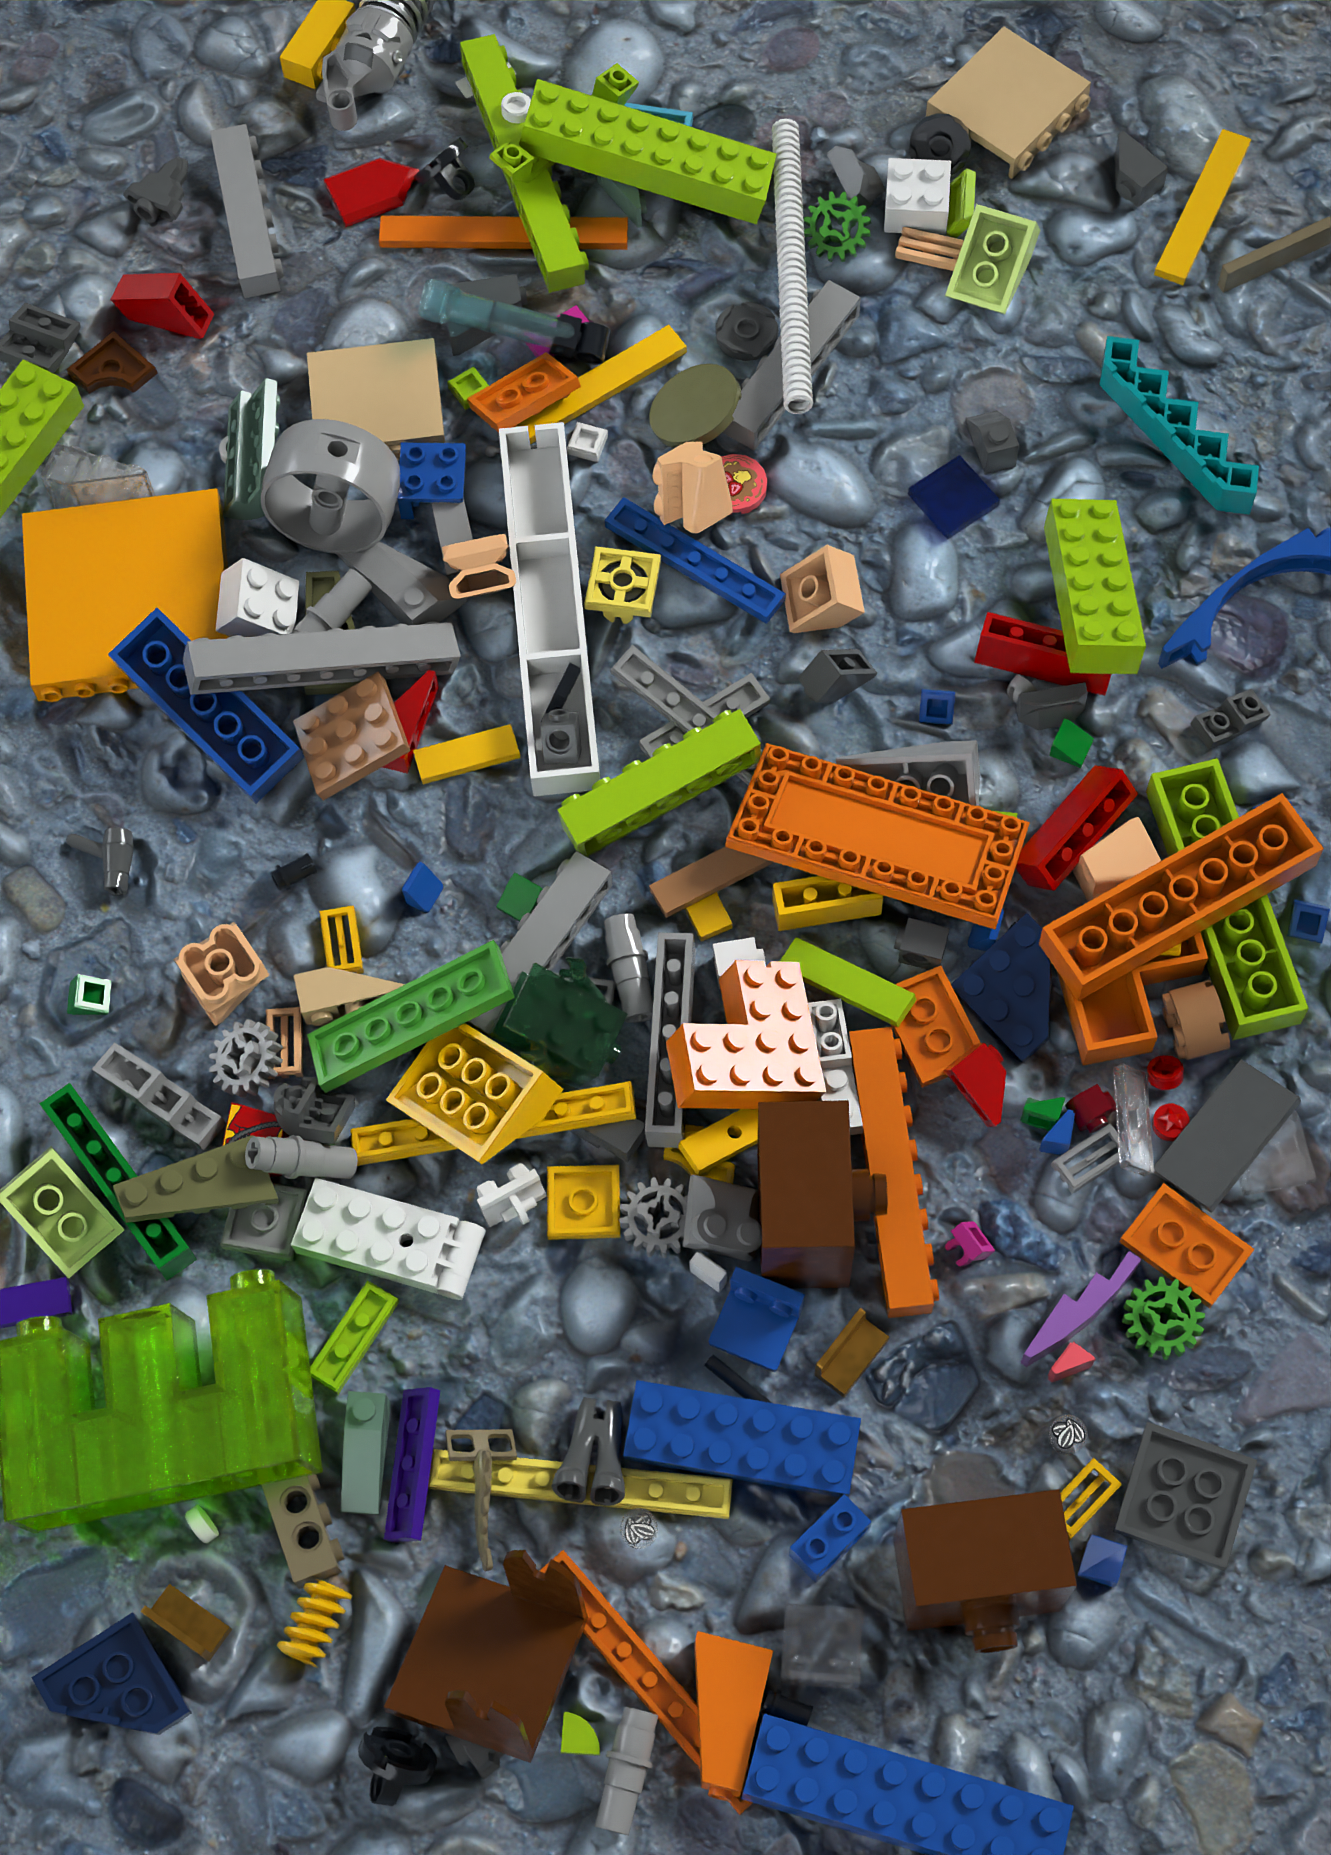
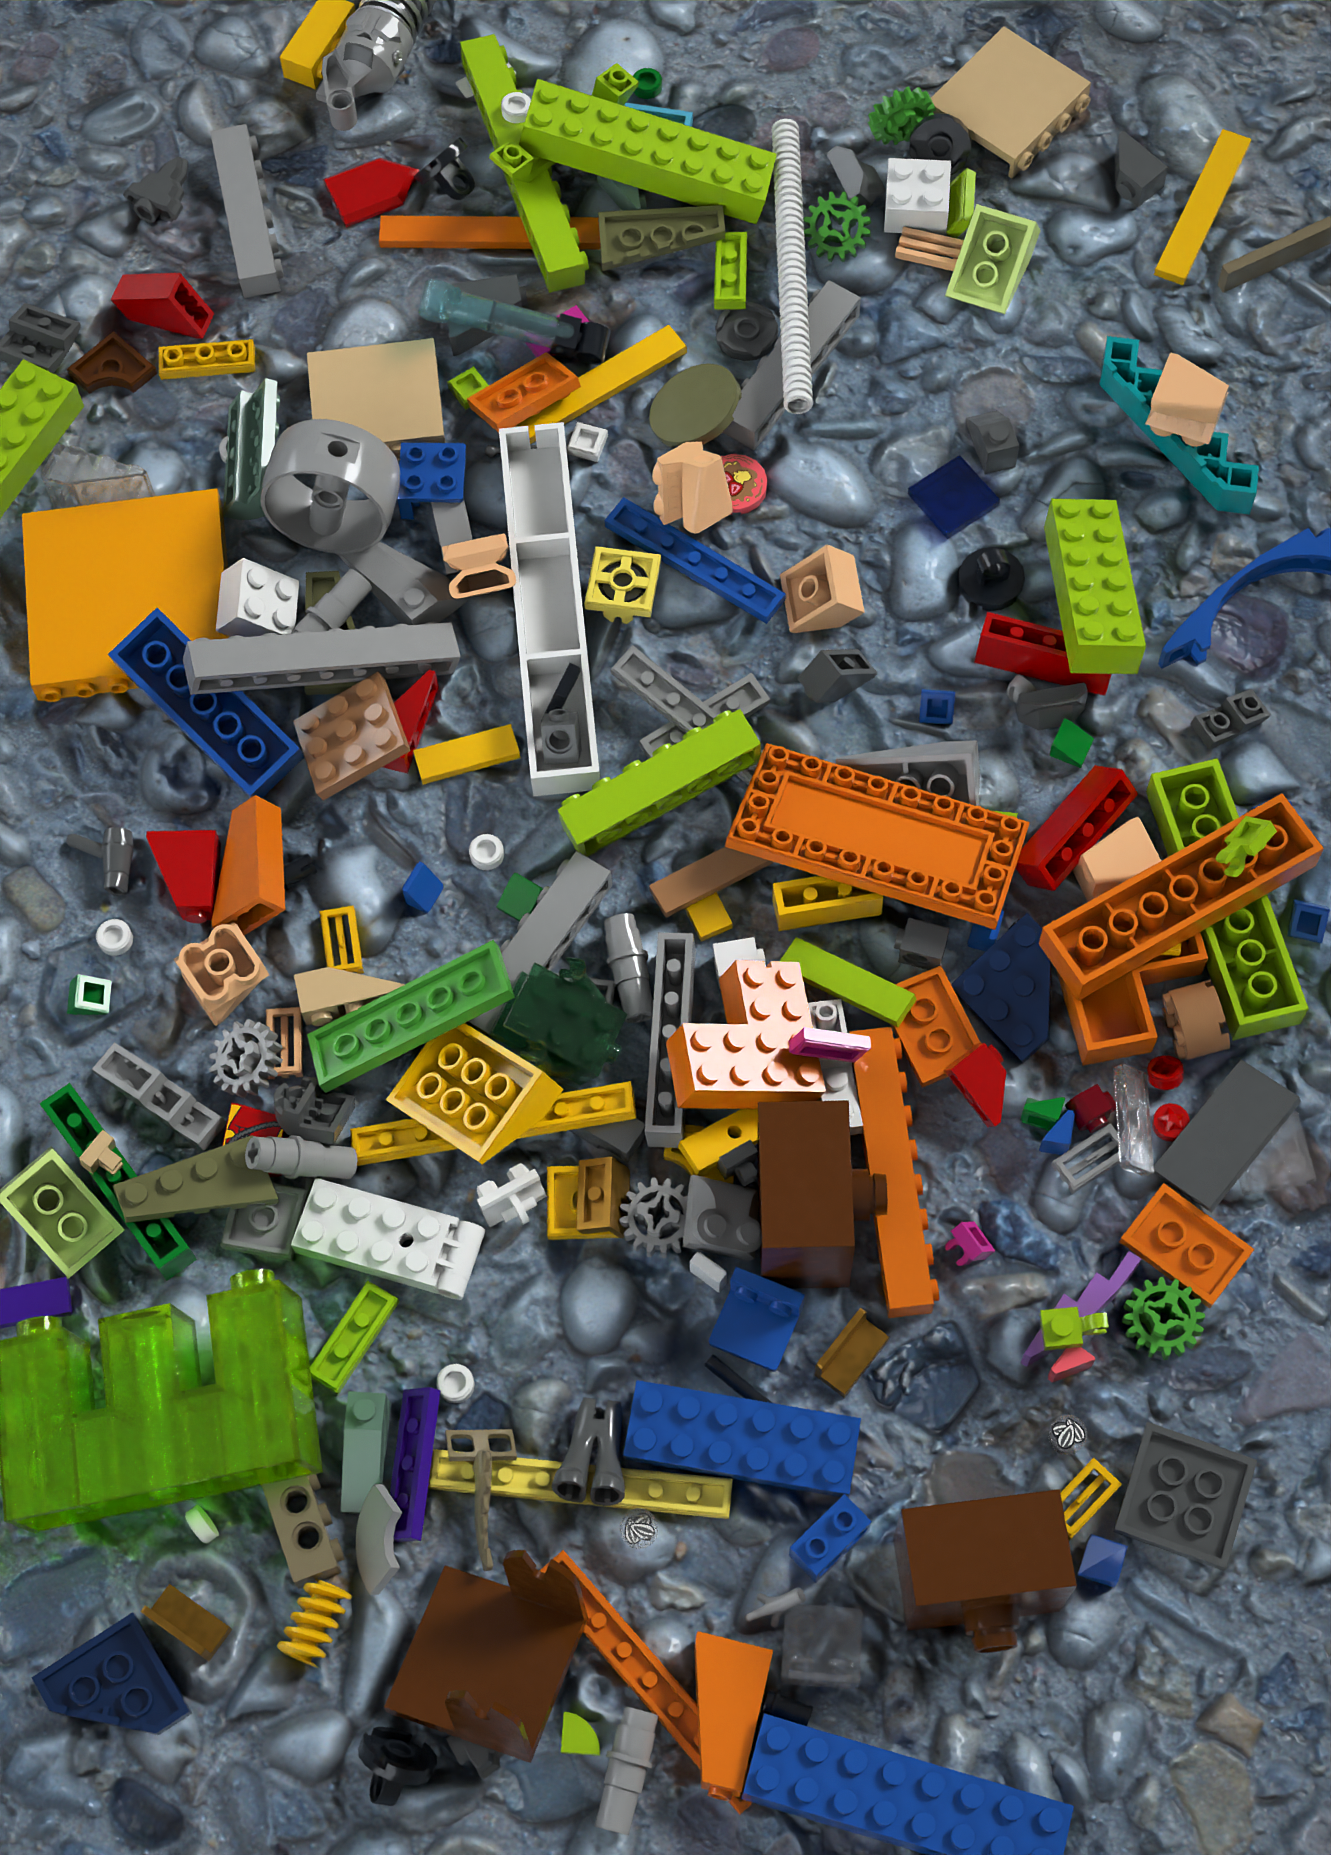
(101, 1154): none -> tan tile
(114, 937): none -> white tile
(190, 869): none -> red slope
(206, 359): none -> yellow tile
(252, 867): none -> orange slope
(376, 1538): none -> light grey tile
(455, 1383): none -> white tile
(486, 852): none -> white tile
(600, 1194): none -> pearl gold panel
(649, 83): none -> green tile
(649, 233): none -> olive wing
(730, 271): none -> lime tile
(739, 1162): none -> dark grey tile
(776, 1605): none -> light grey bar
(829, 1044): none -> dark pink tile
(899, 115): none -> bright green gear
(991, 578): none -> black tile
(1064, 1328): none -> lime plate
(1186, 402): none -> light nougat piece
(1246, 839): none -> lime plate

